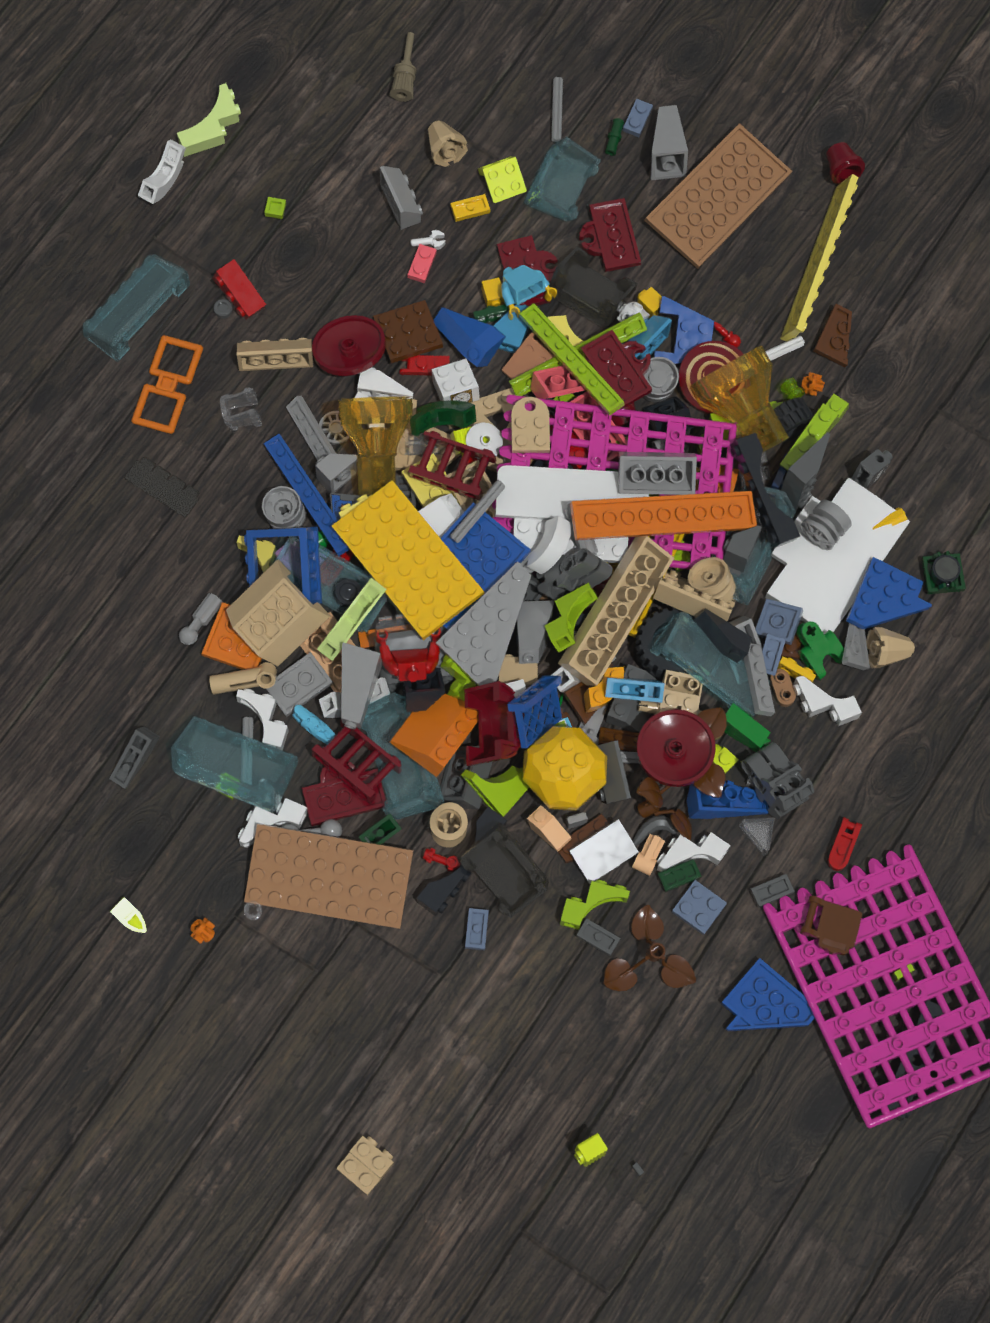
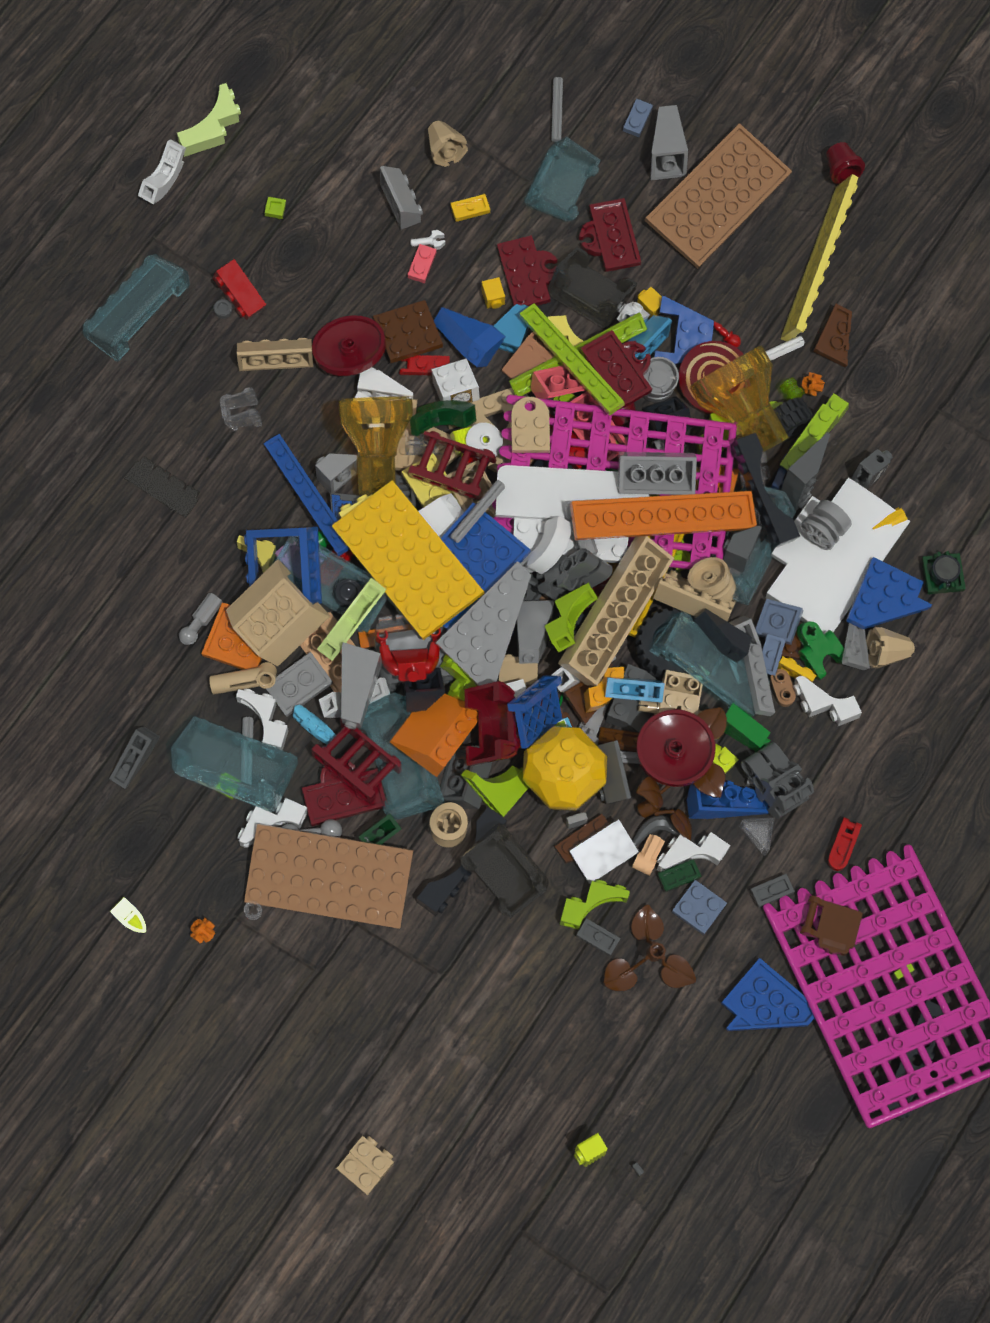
(167, 384): orange bar -> none
(280, 500): light grey wheel -> none
(309, 428): light grey plate -> none
(334, 428): light grey wheel -> none
(404, 74): dark tan piece -> none
(451, 862): red bar -> none
(476, 929): sand blue plate -> none
(491, 313): dark green plate -> none
(503, 179): neon yellow bracket -> none
(523, 284): medium azure torso -> none
(548, 828): light nougat slope -> none
(614, 137): dark green pin -> none

